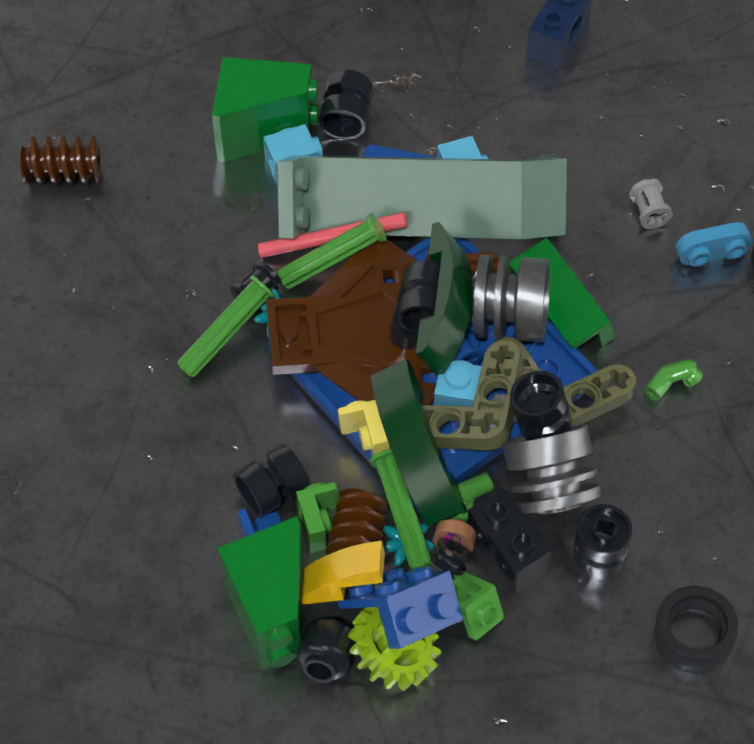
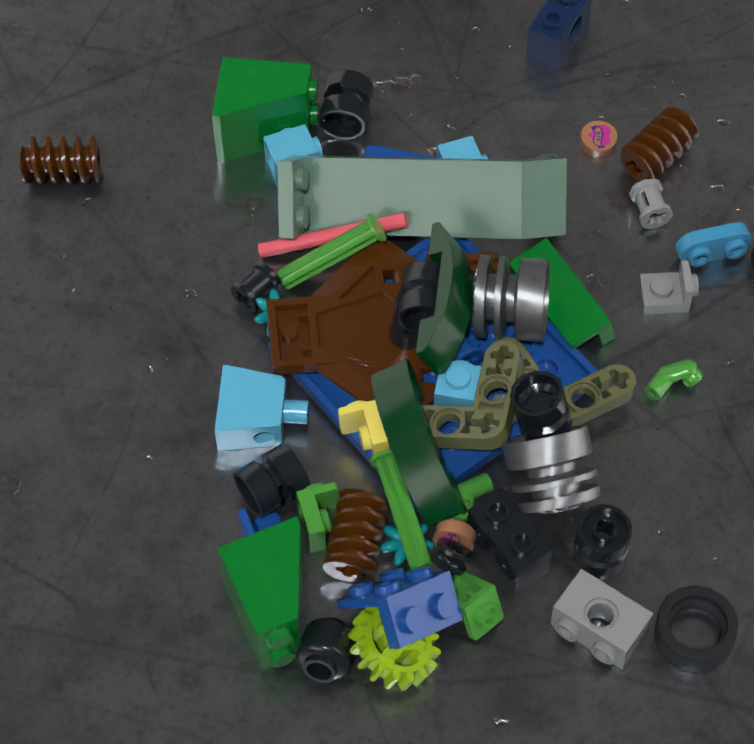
(224, 327): bright green axle -> none
(254, 409): none -> medium azure torso
(348, 567): yellow slope -> none
(592, 598): none -> light grey brick
(598, 138): none -> nougat tile
(659, 144): none -> reddish brown piece
(668, 291): none -> light grey bracket

